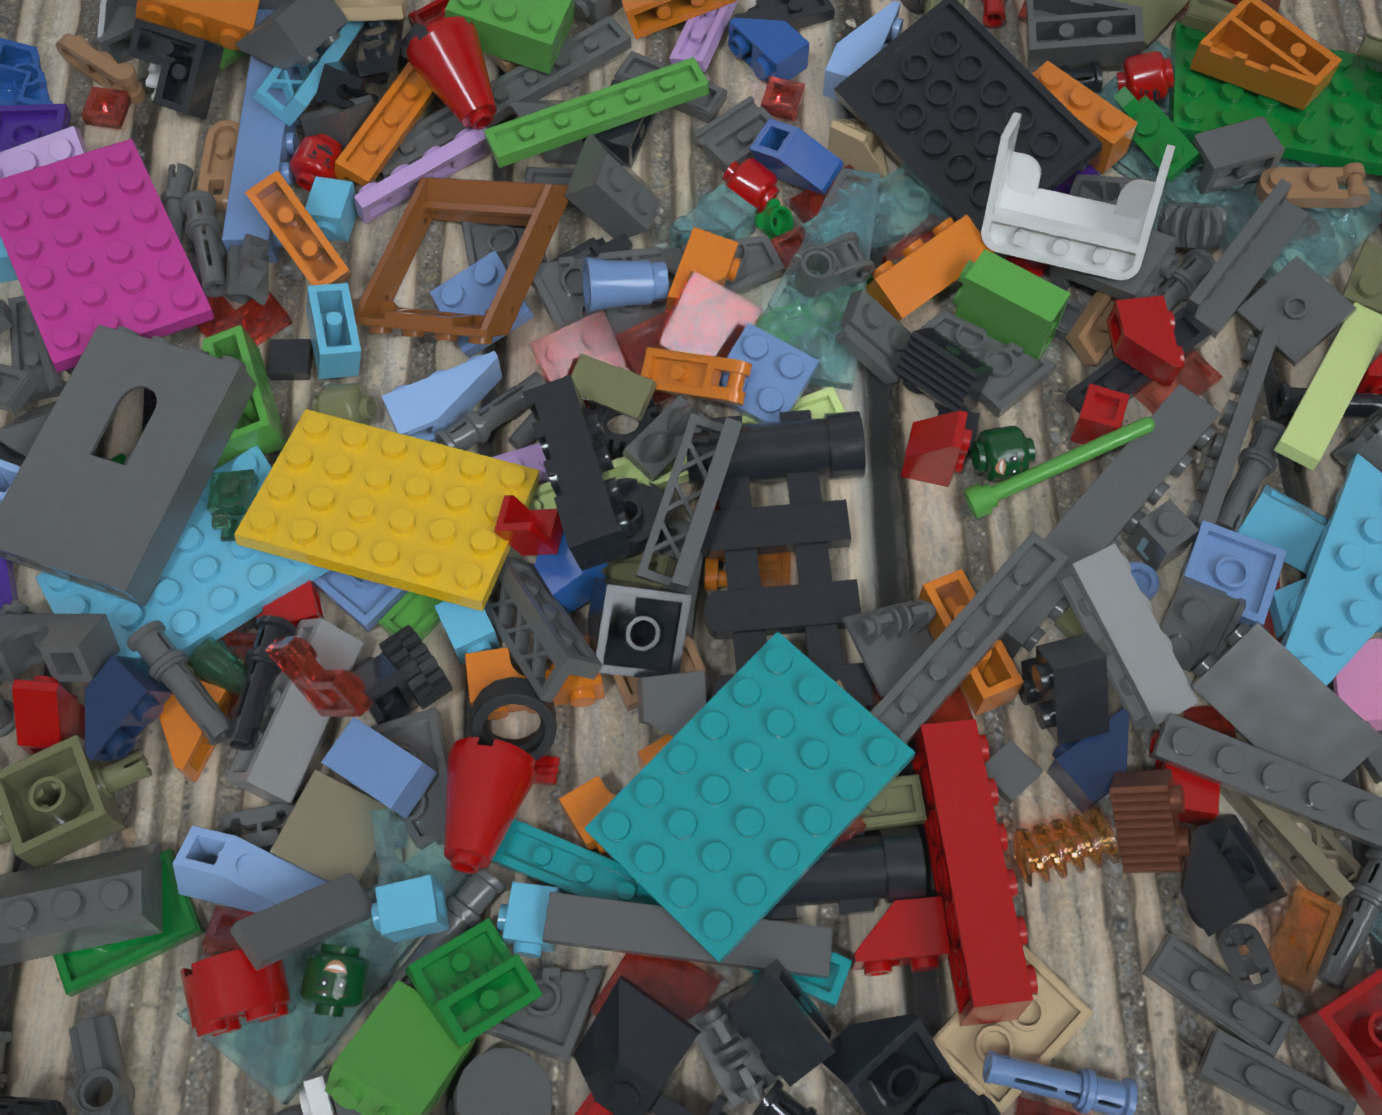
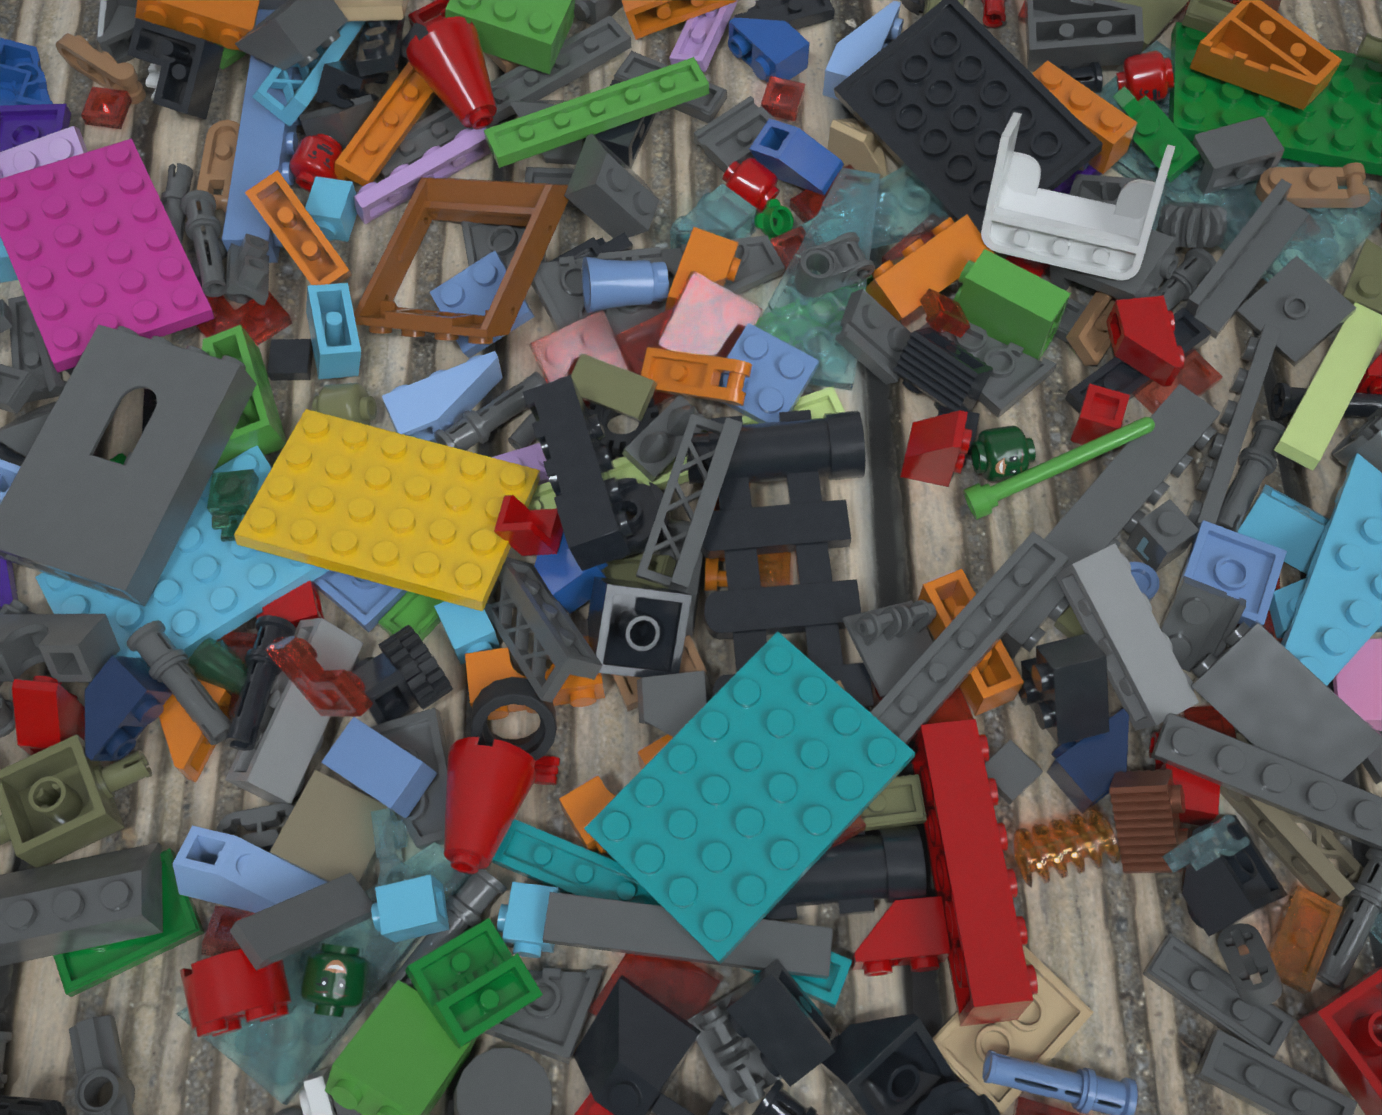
(944, 314): none -> clear red plate
(1205, 846): none -> clear light blue plate

